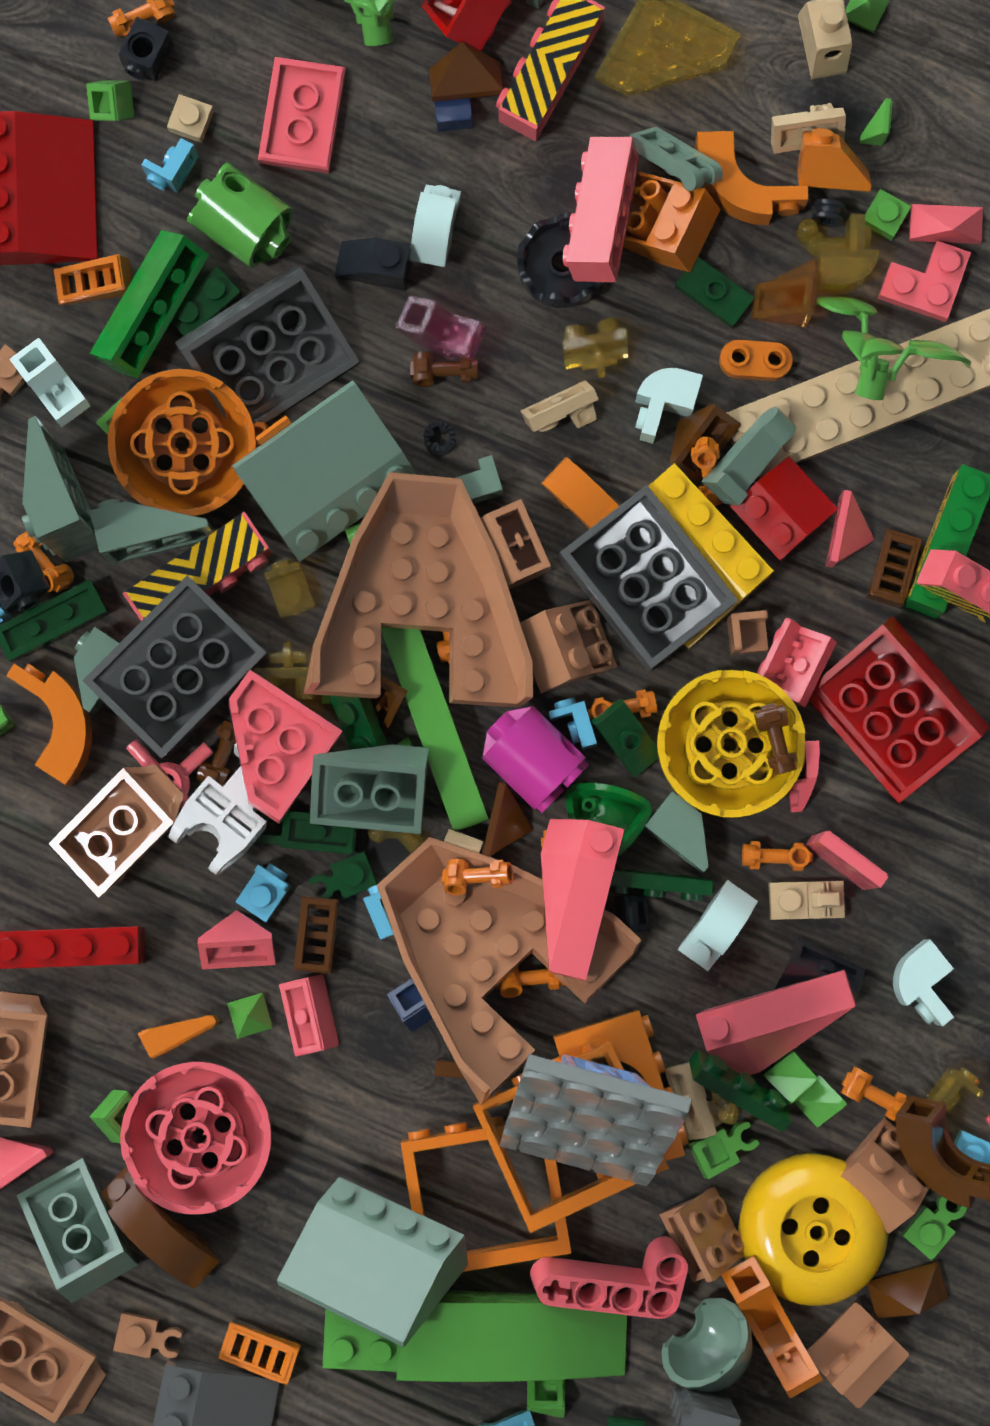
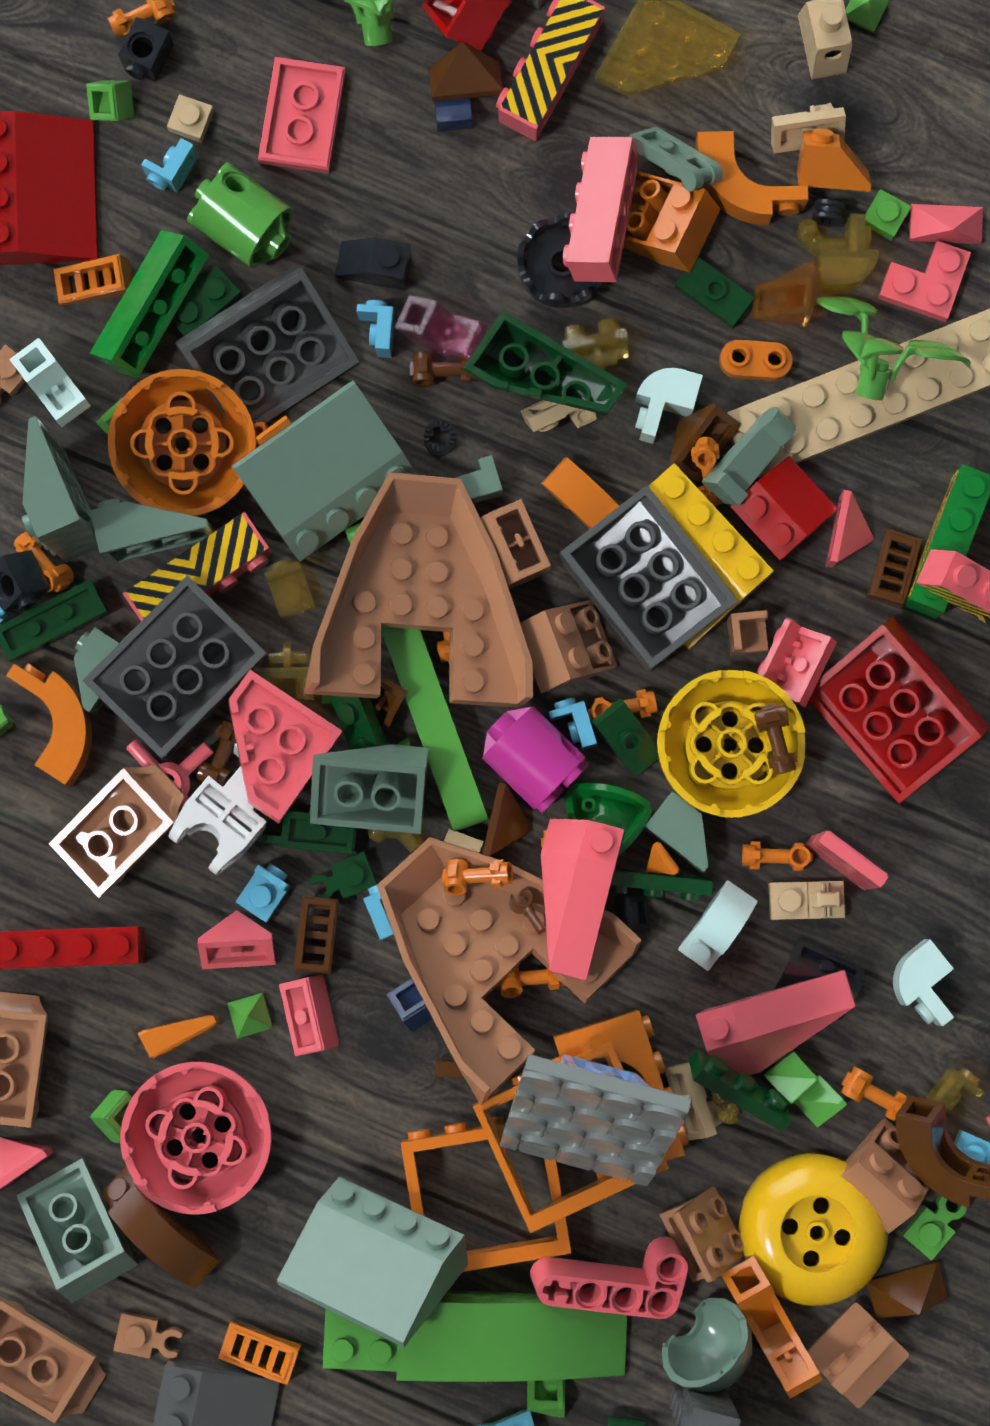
(382, 333): none -> medium azure bracket
(434, 225): light aqua brick -> none
(527, 910): none -> reddish brown hand
(535, 366): none -> dark green wedge
(661, 861): none -> orange slope
(719, 1151): bright green plate -> none
(802, 789): coral slope -> none
(879, 126): bright green slope -> none

